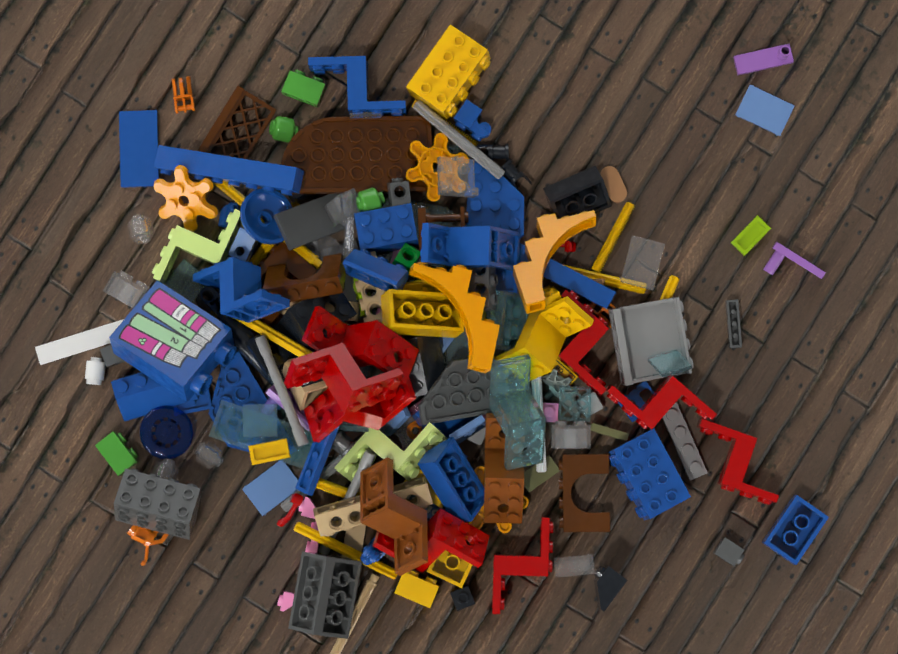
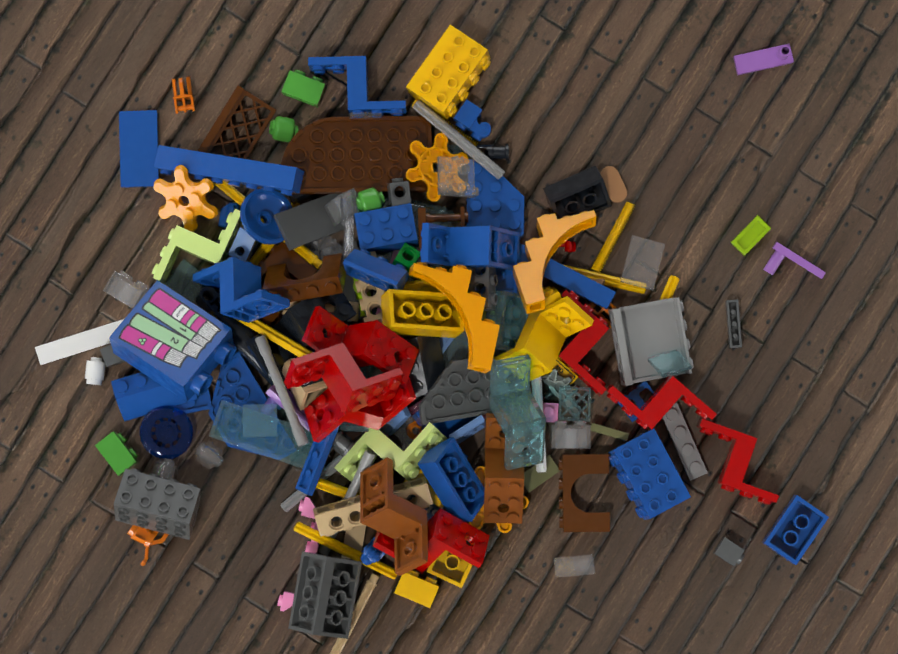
(140, 229): clear head -> none
(269, 451): yellow tile -> none
(271, 487): medium blue piece -> none
(296, 499): red piece -> none
(462, 598): black brick -> none
(478, 437): light grey slope -> none
(513, 174): black piece -> none
(522, 565): red bracket -> none
(595, 404): light grey slope -> none
(607, 585): black slope -> none
(764, 110): medium blue piece -> none

